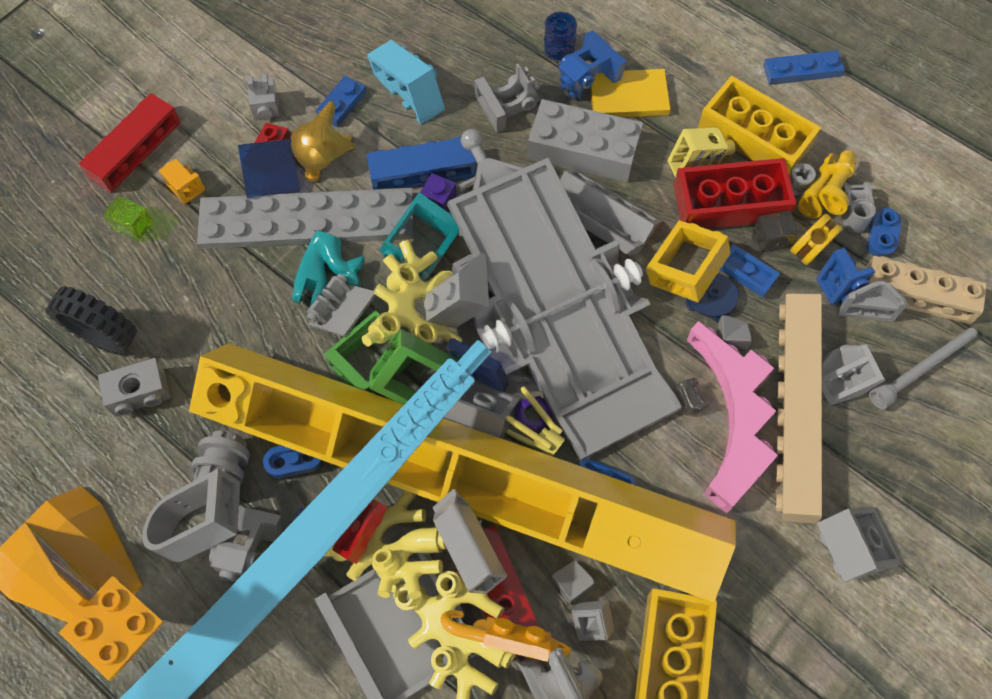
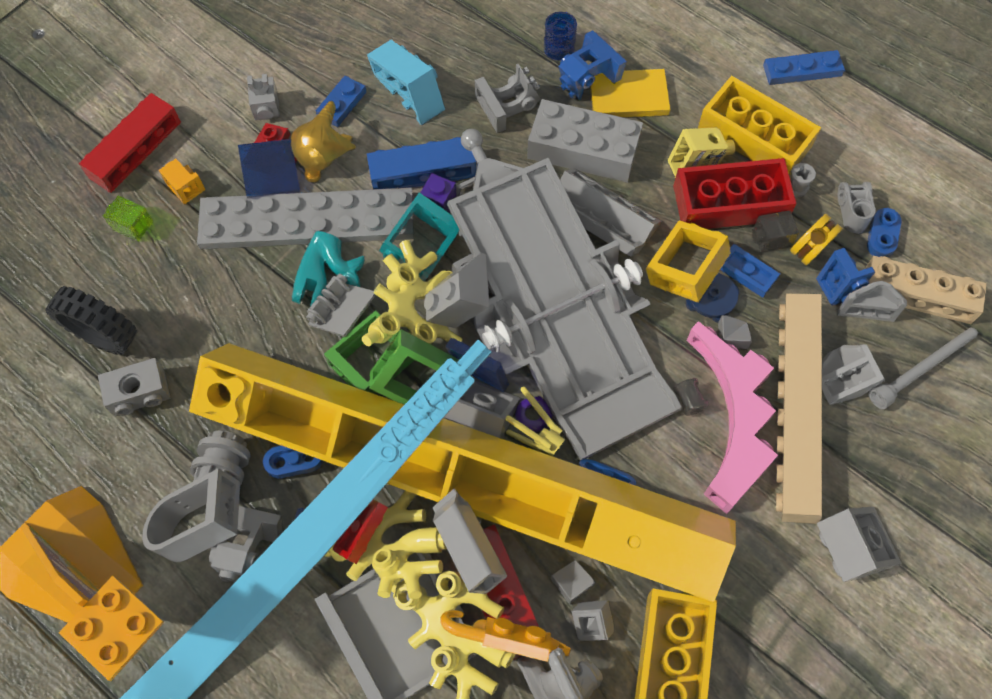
(827, 188): yellow piece -> none

